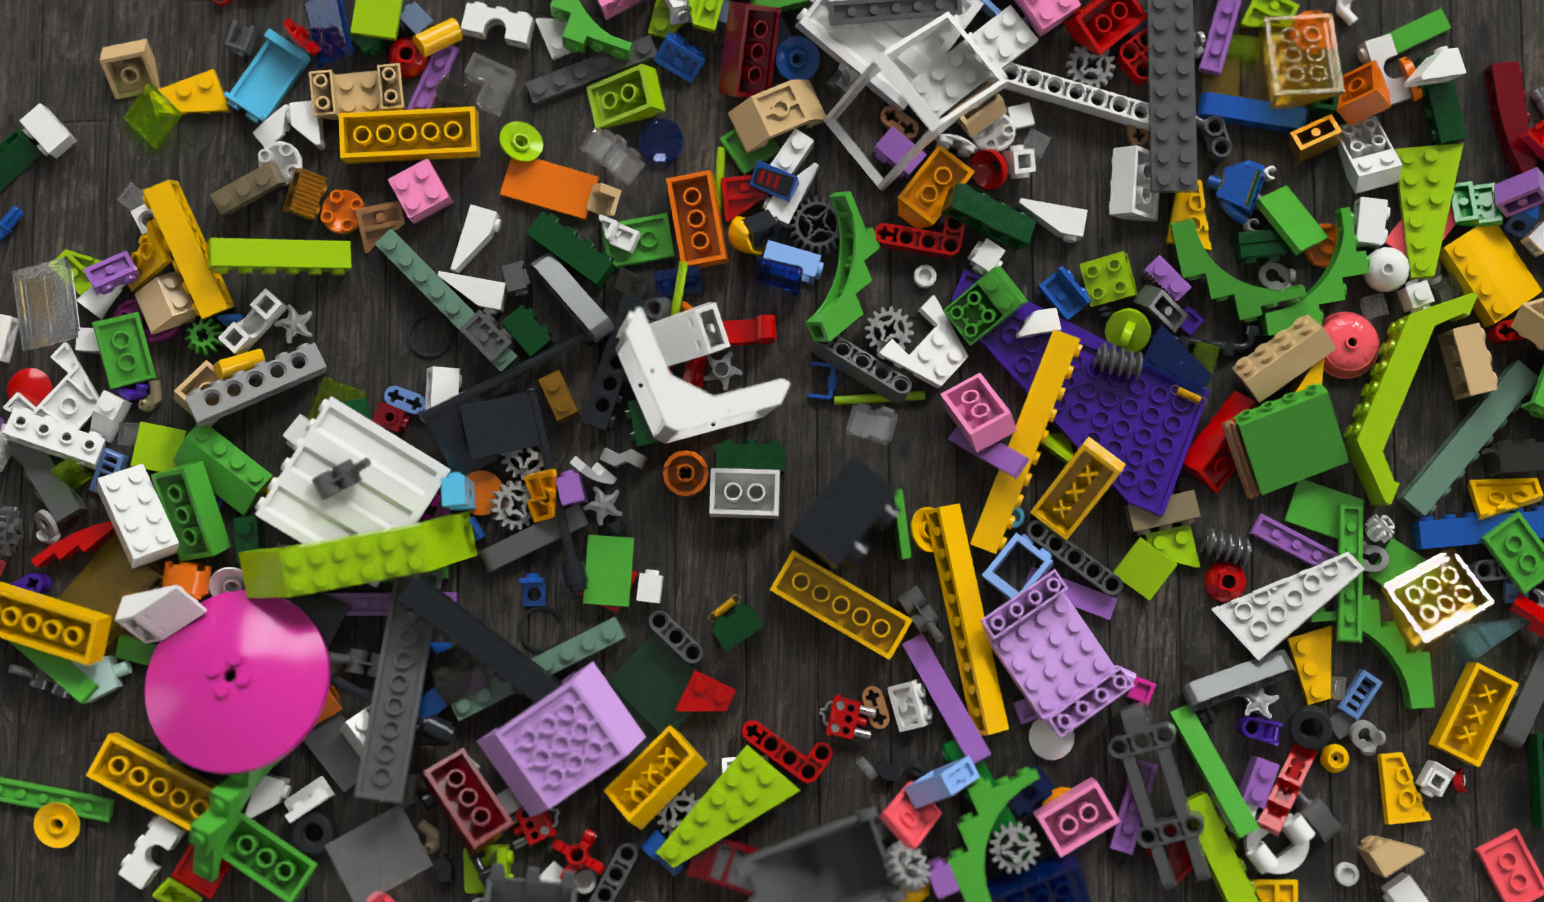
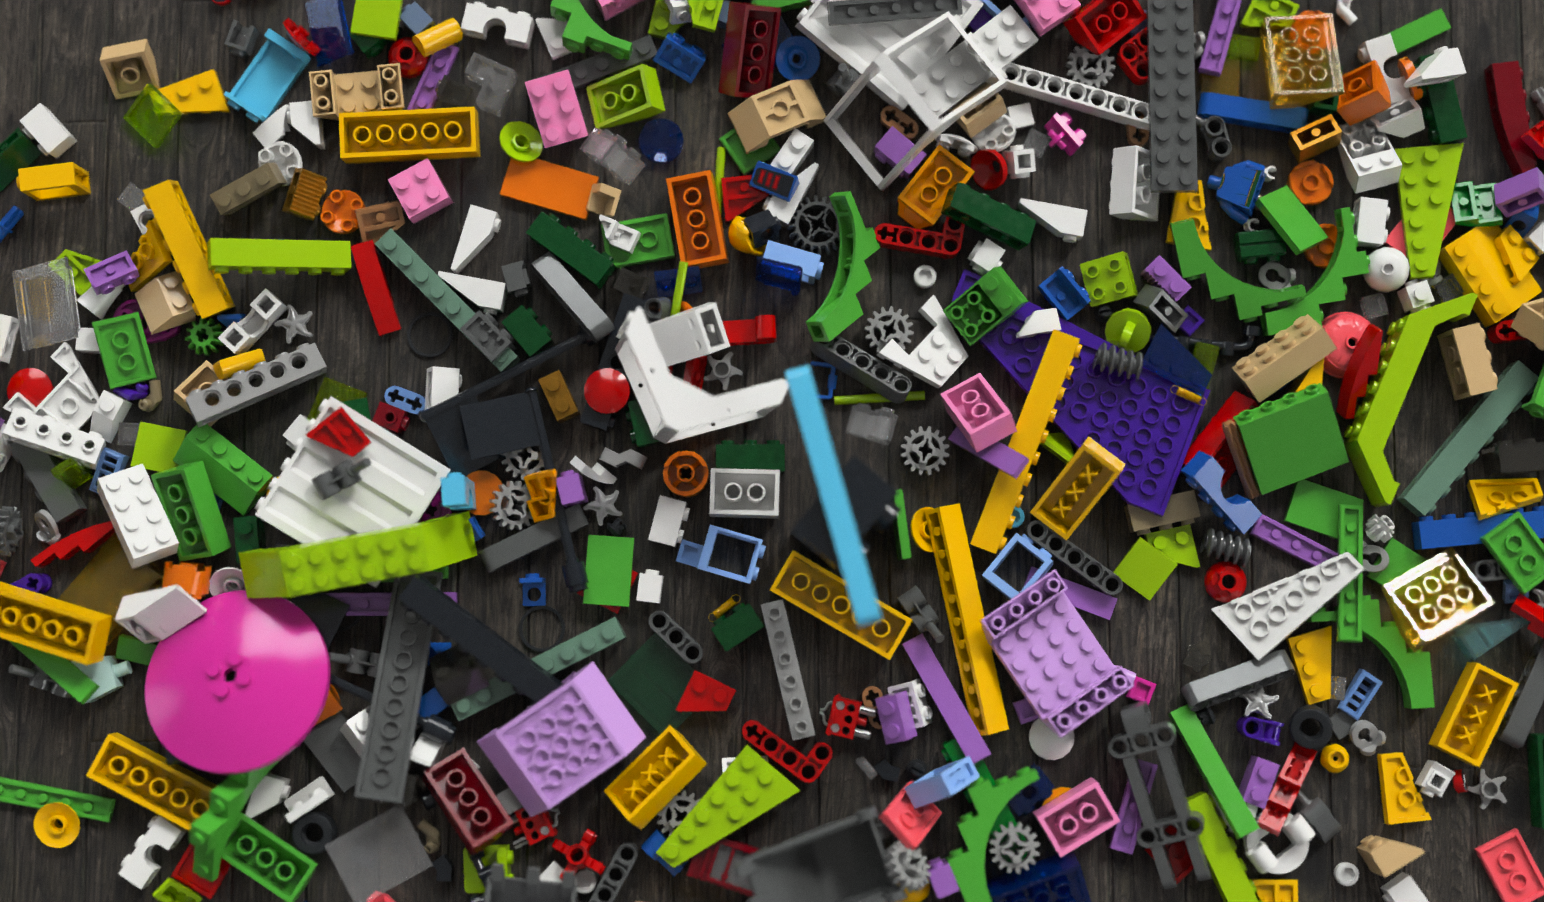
(53, 181): none -> yellow window
(340, 433): none -> red wing
(375, 287): none -> red slope
(427, 751): none -> white slope
(556, 108): none -> bright pink brick
(607, 391): none -> red dish
(668, 521): none -> white brick
(689, 553): none -> medium blue plate
(708, 549): none -> light blue window
(787, 669): none -> light grey brick
(833, 496): none -> medium azure beam
(896, 717): none -> medium lavender brick
(934, 452): none -> light grey gear
(979, 20): none -> dark purple tile
(1063, 135): none -> dark pink hips
(1206, 476): none -> arch
(1310, 182): none -> orange tile
(1362, 363): none -> red slope
(1400, 119): none -> white slope
(1488, 789): none -> light grey animal
(1515, 253): none -> yellow wing

